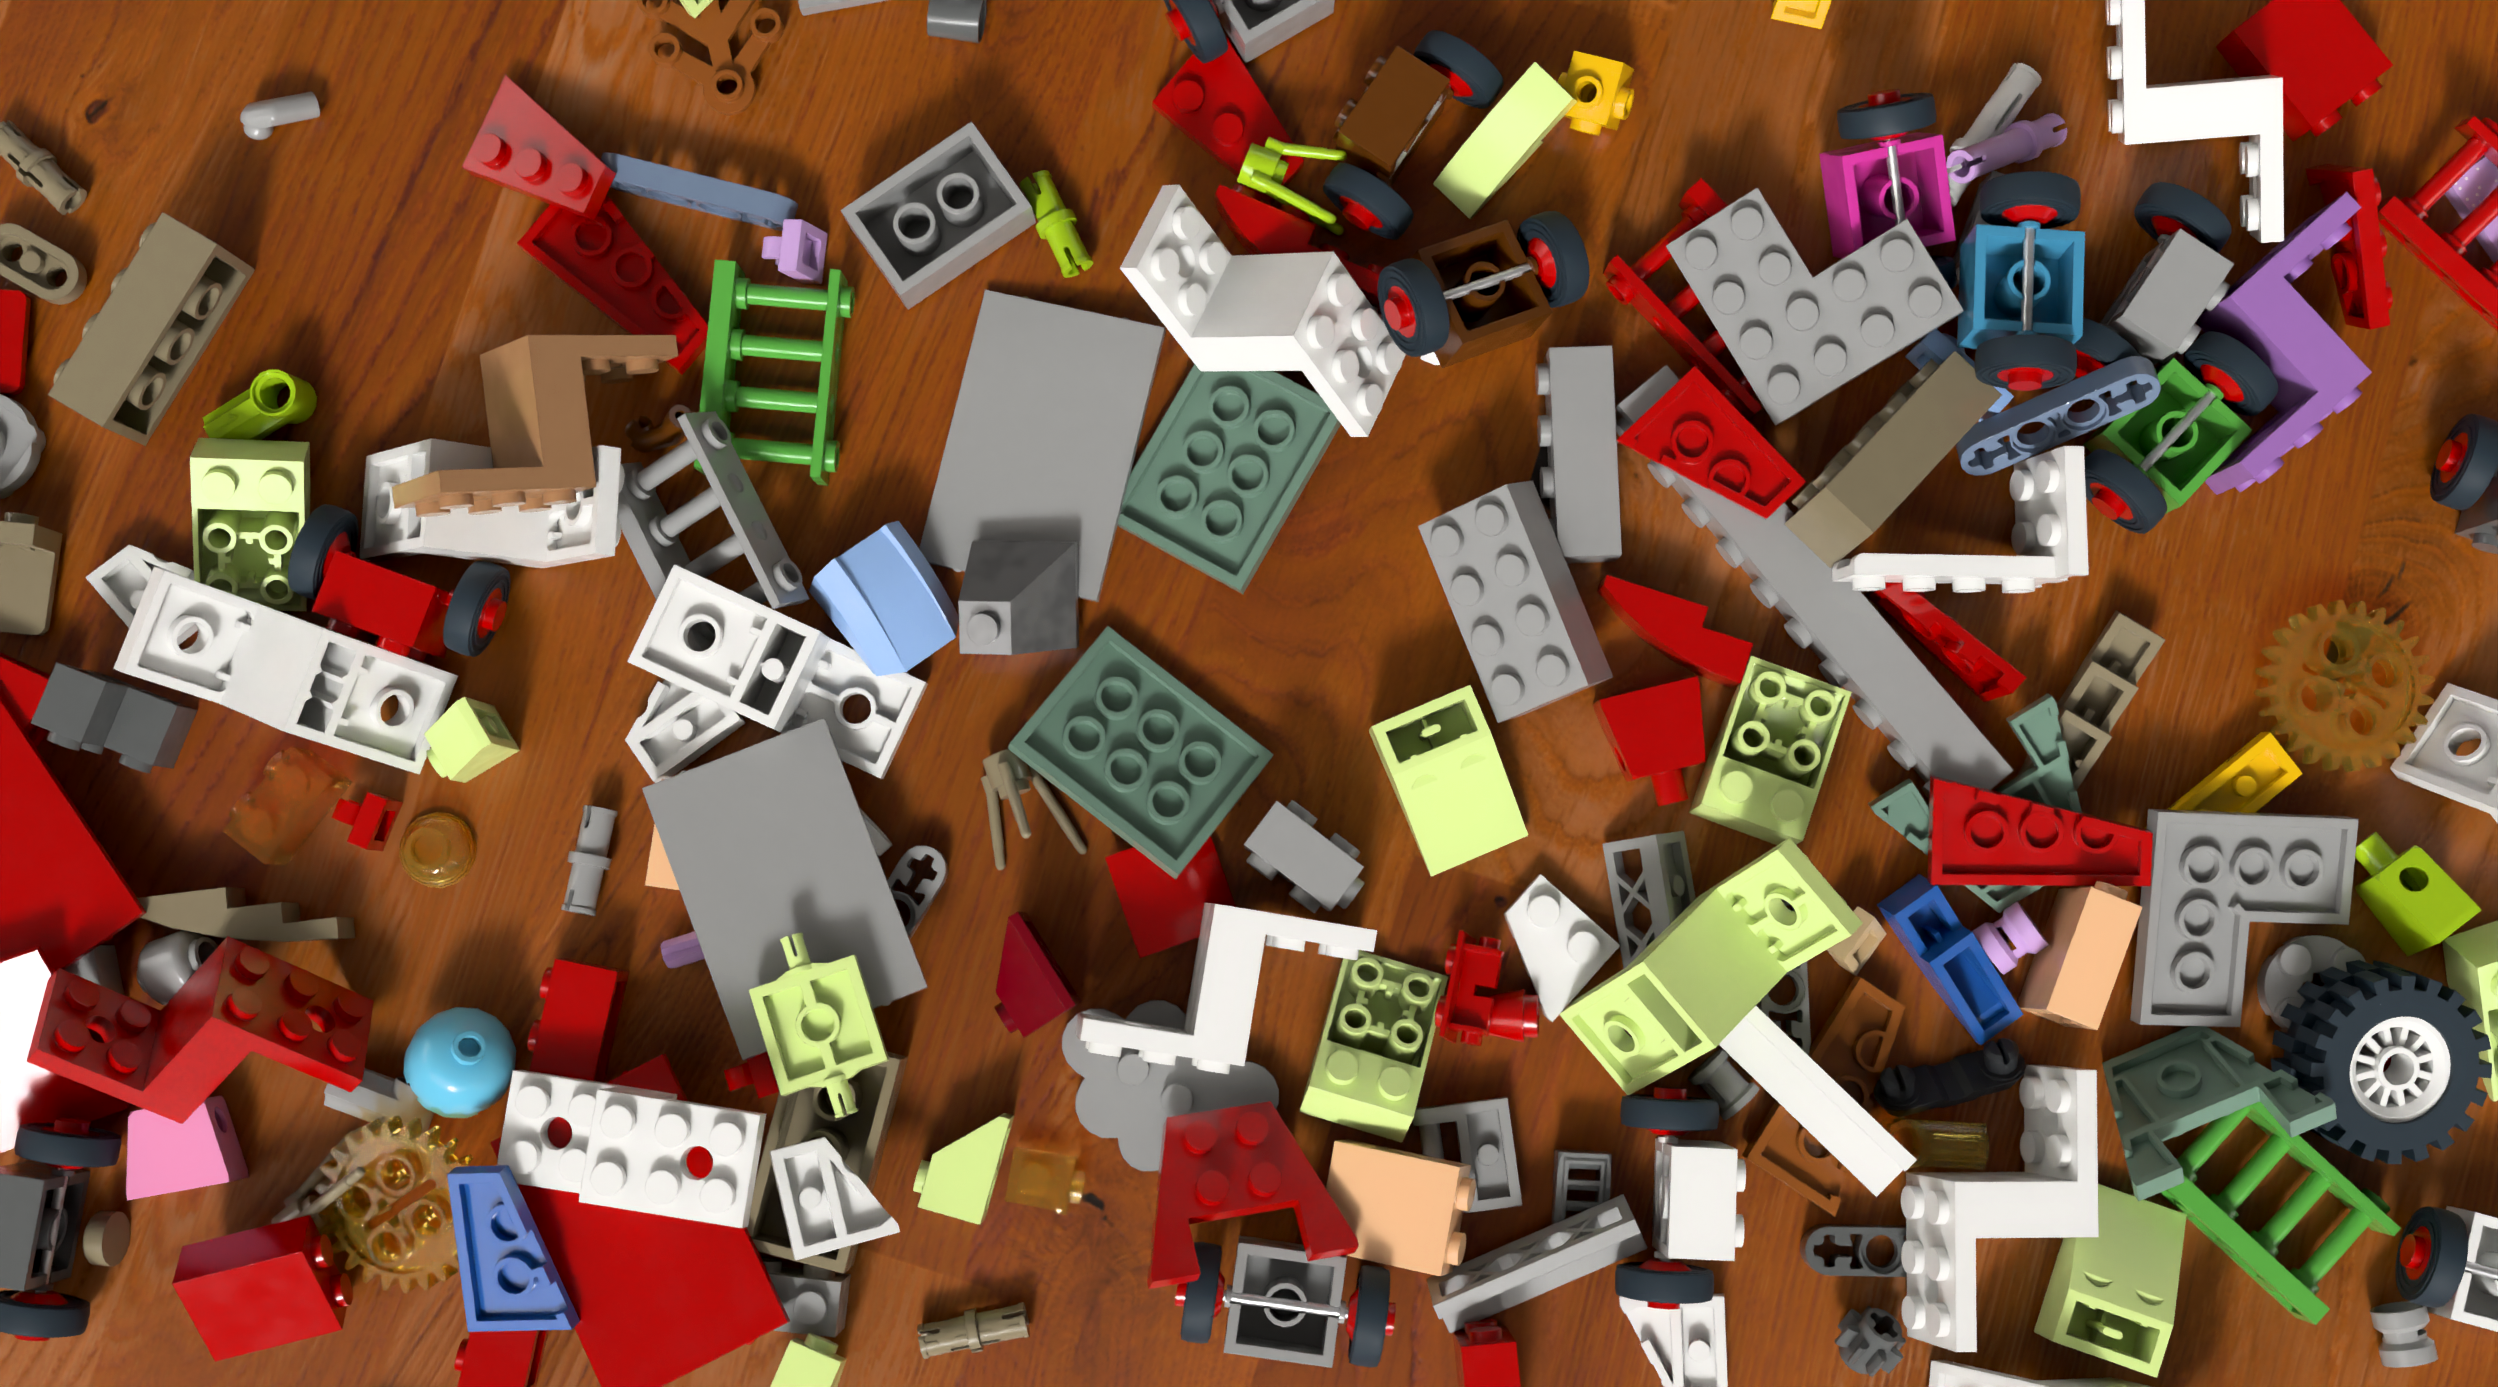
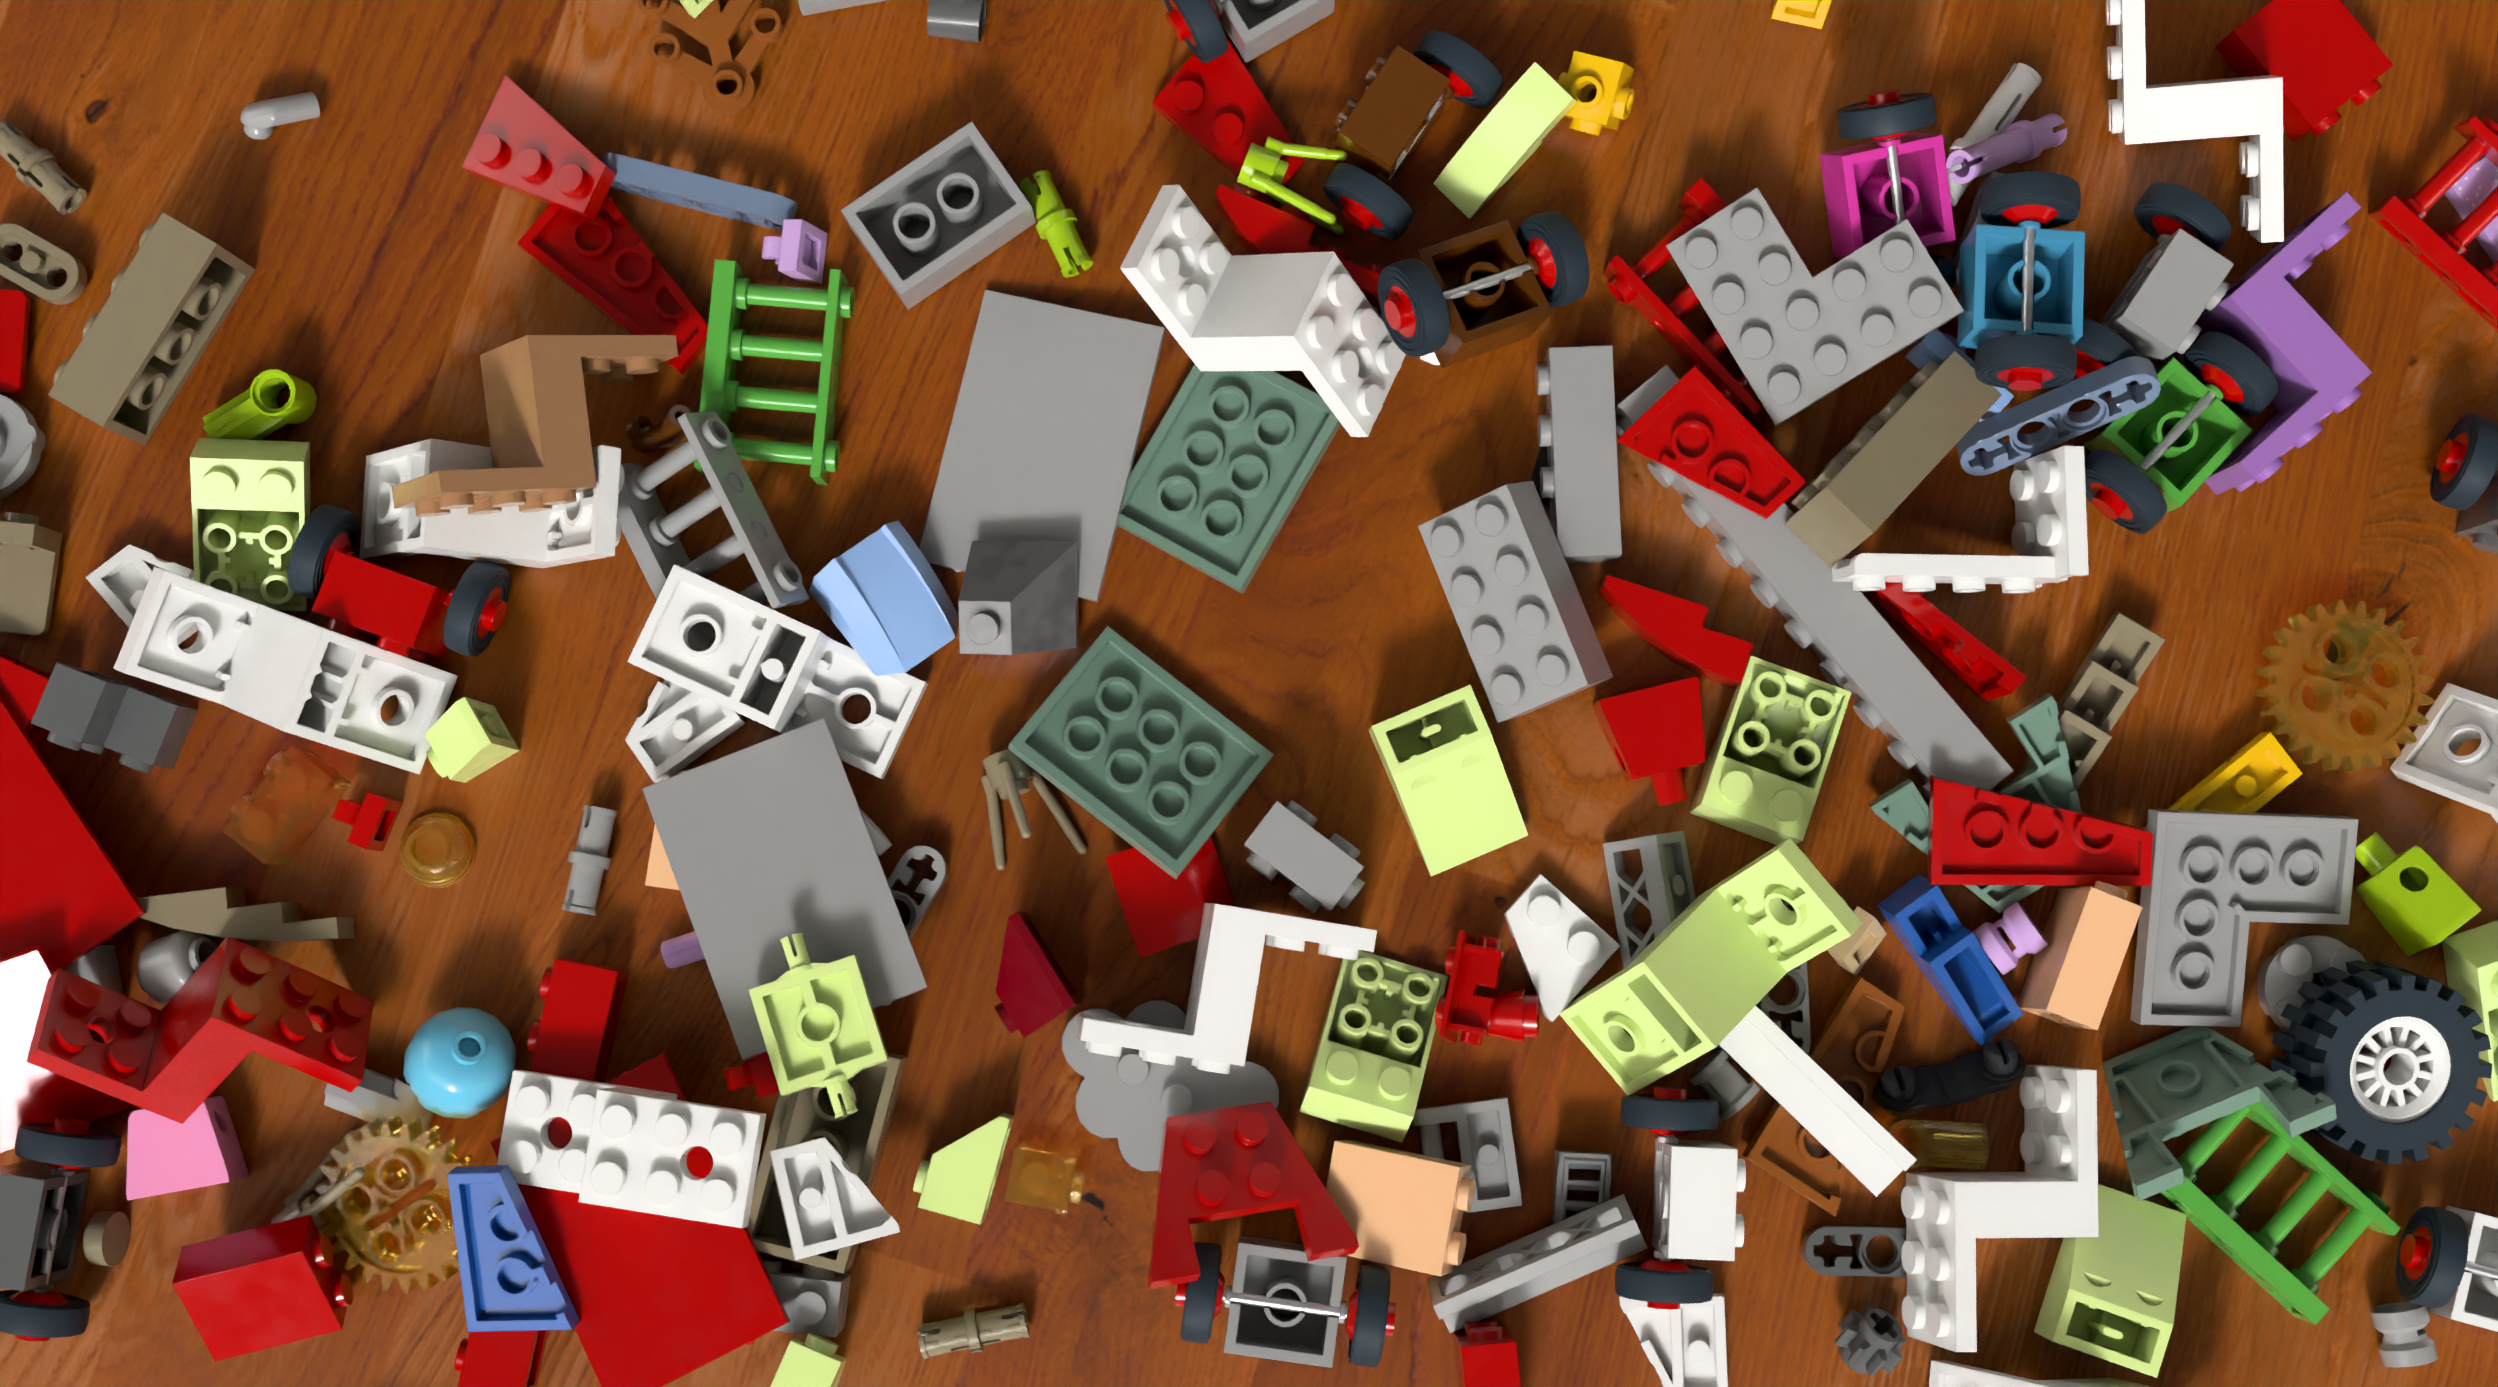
(2360, 255): red wing -> none

